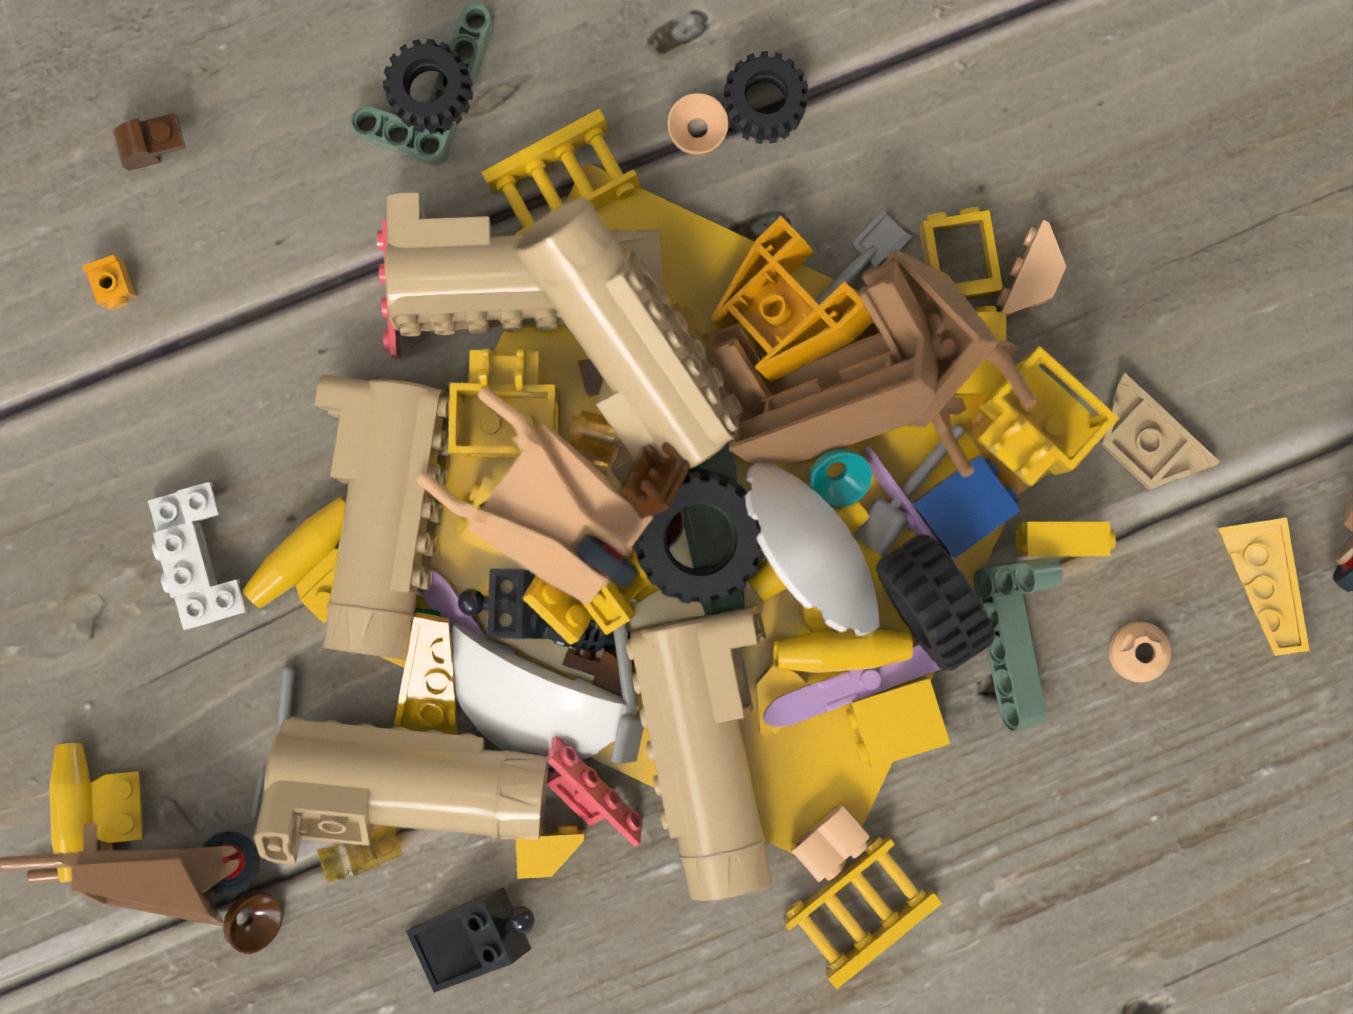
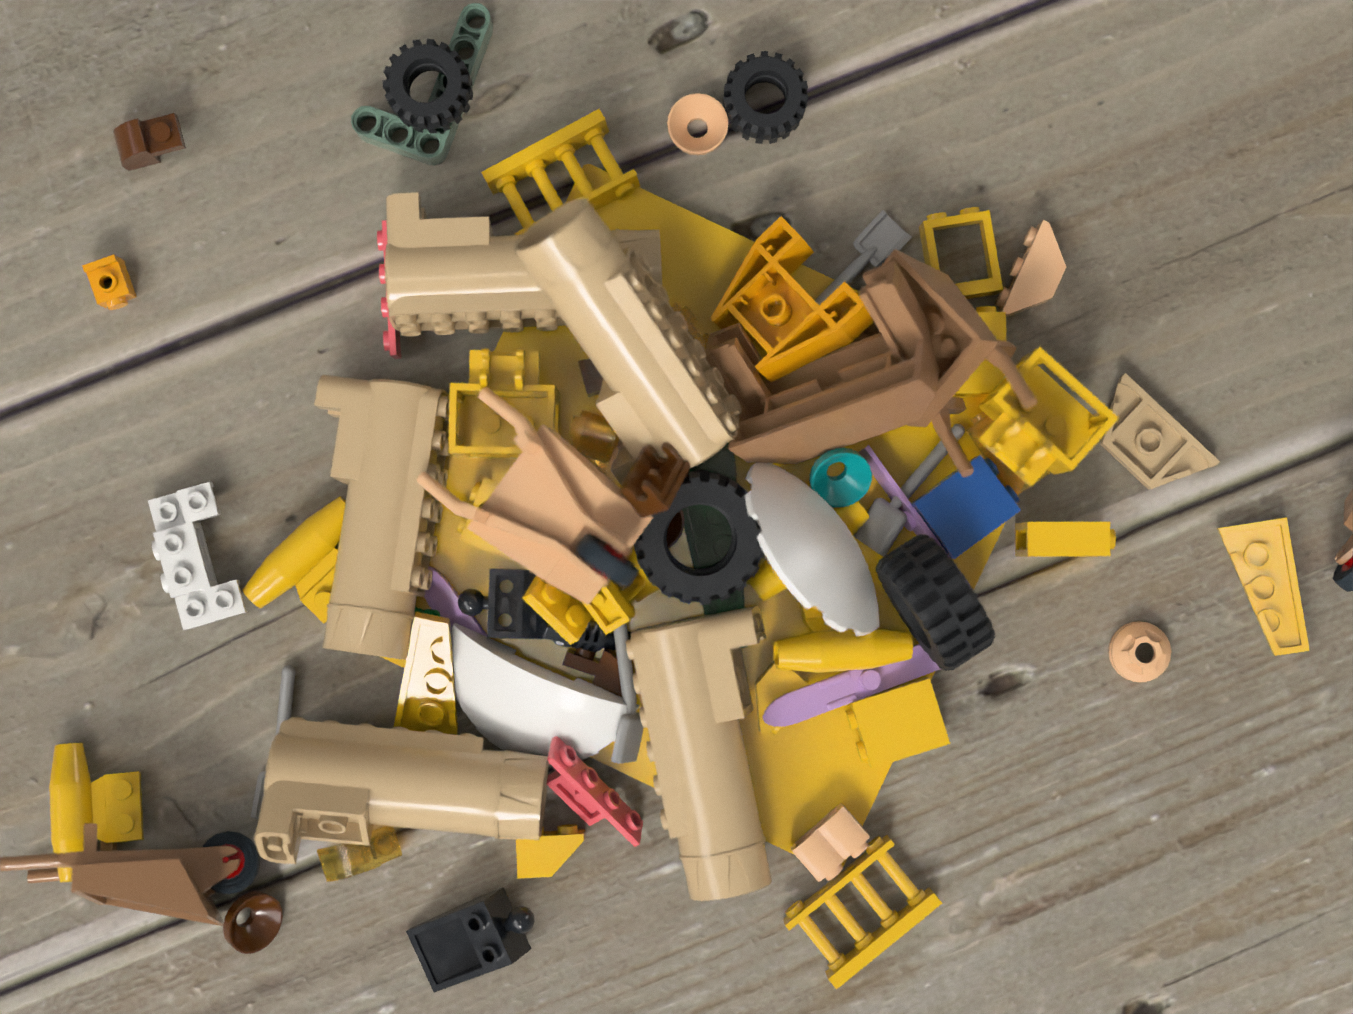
(1012, 651): sand green beam -> none

